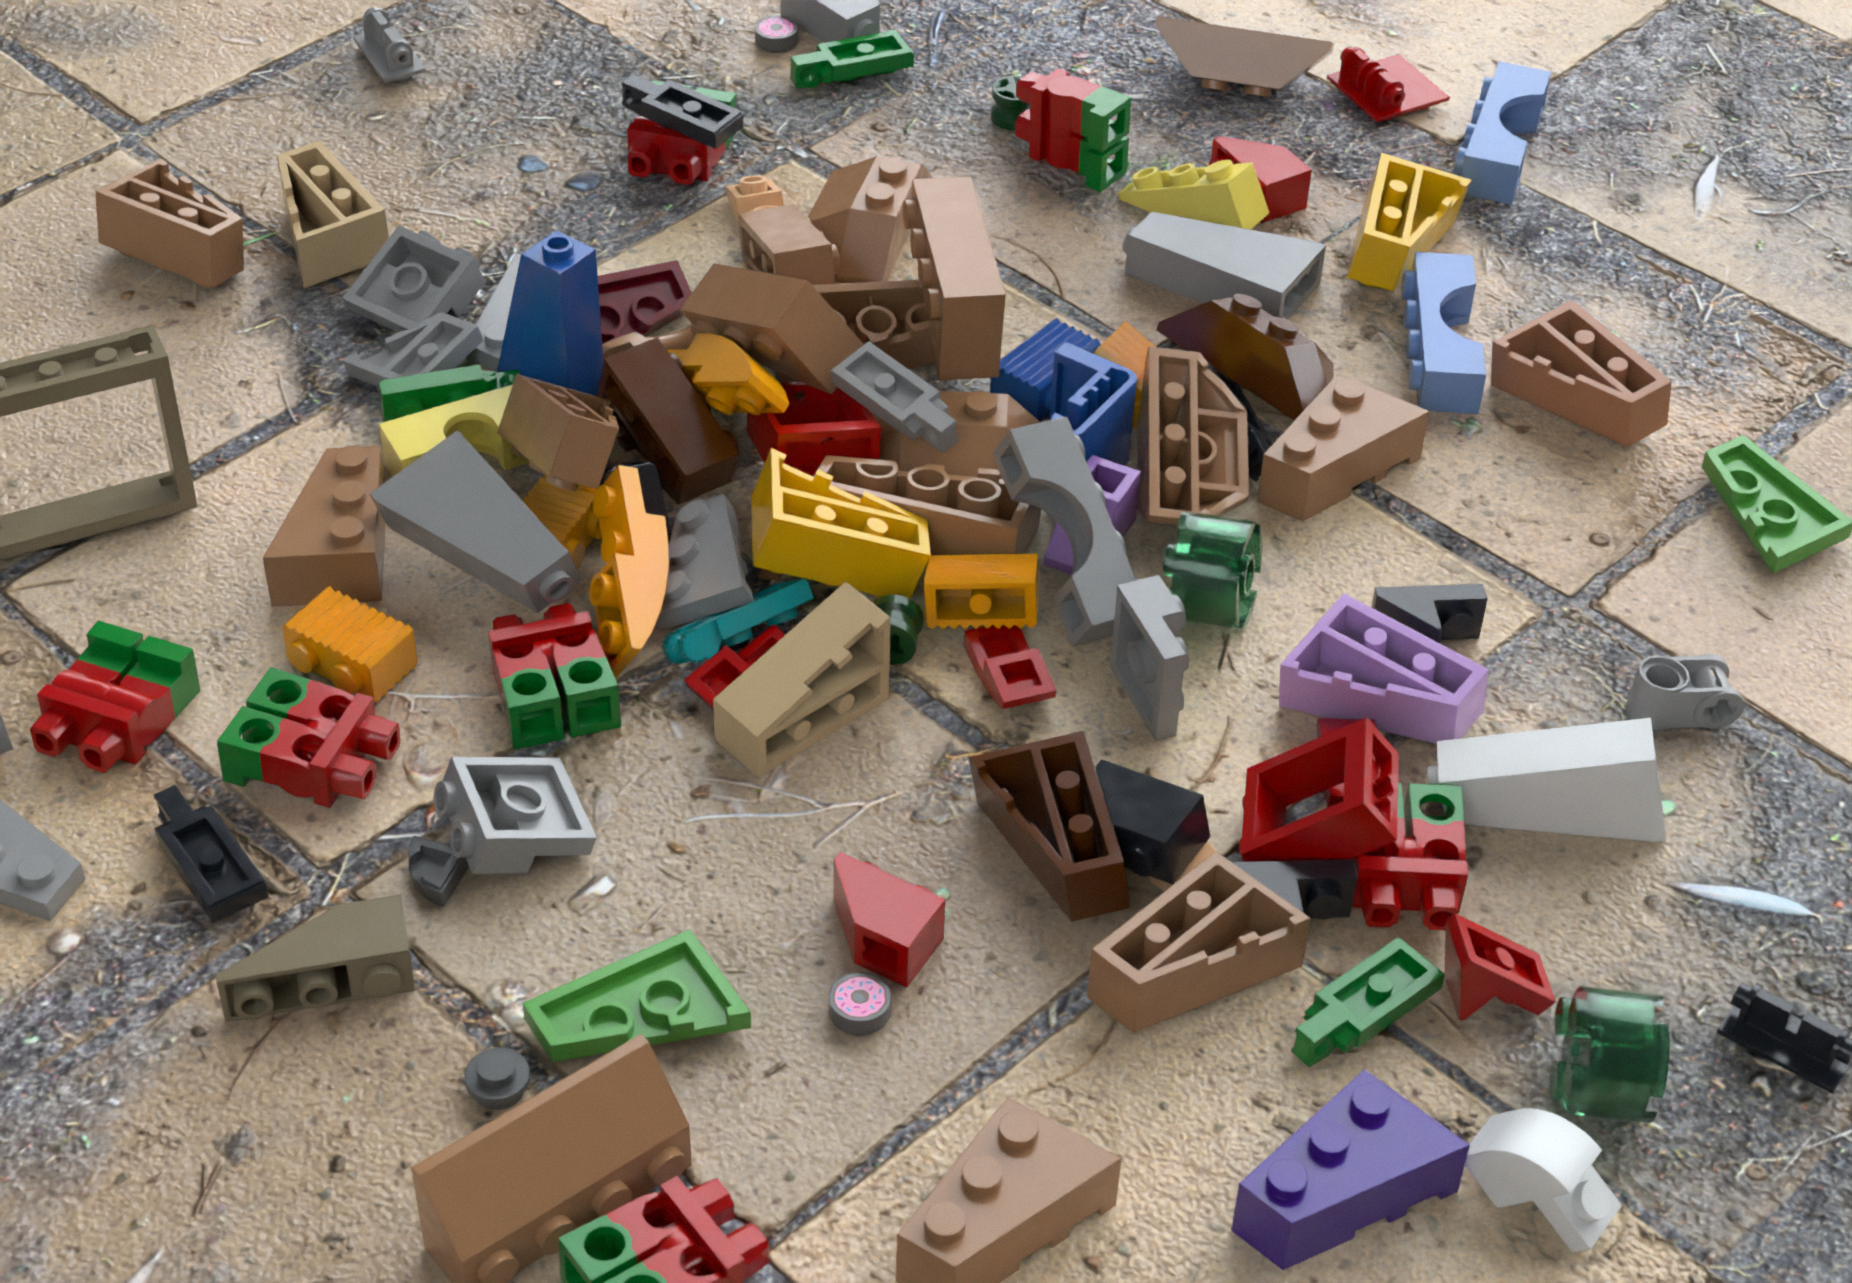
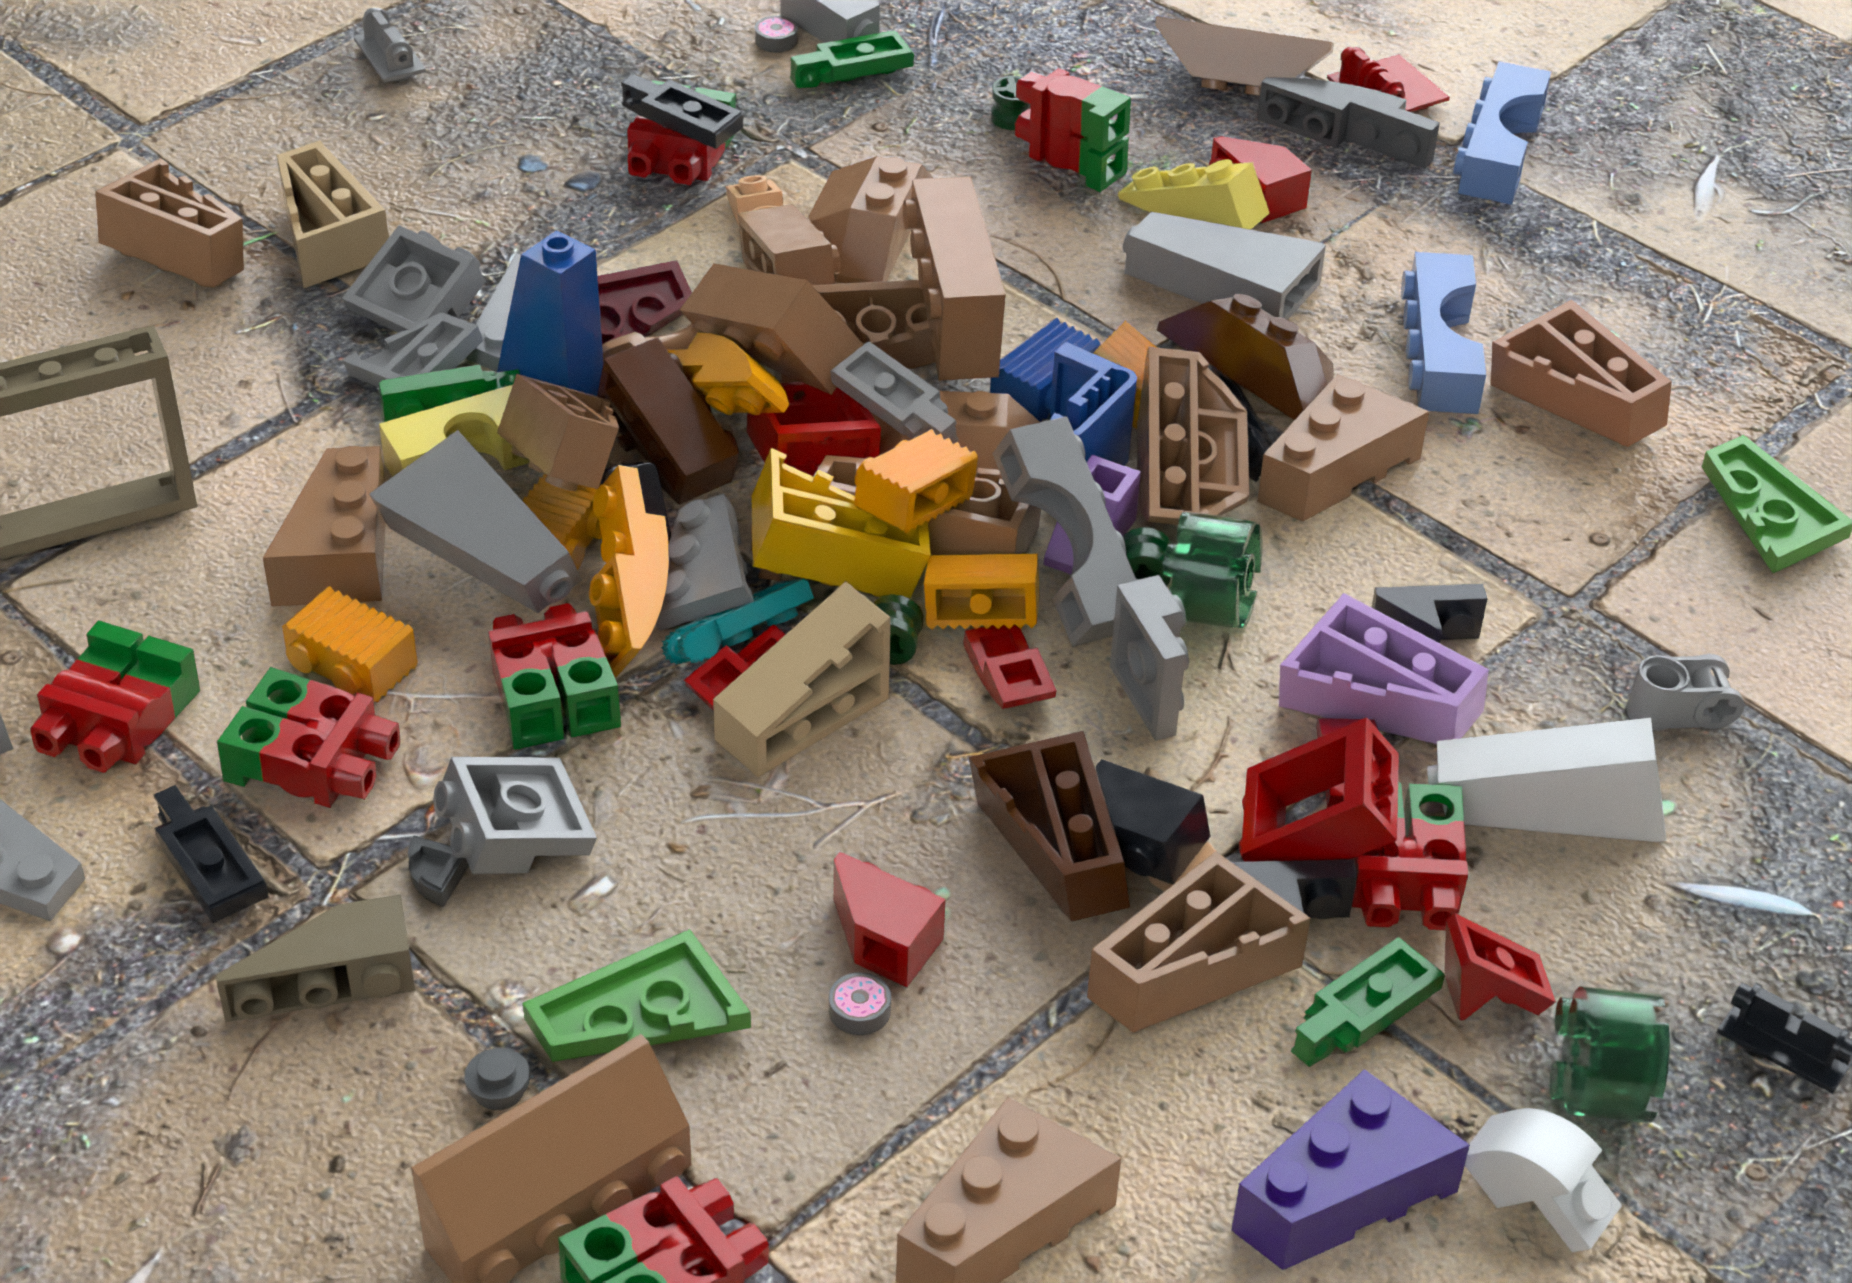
(915, 481): none -> light orange brick
(1146, 552): none -> dark green wheel
(1348, 112): none -> dark grey slope
(1402, 214): yellow wedge -> none

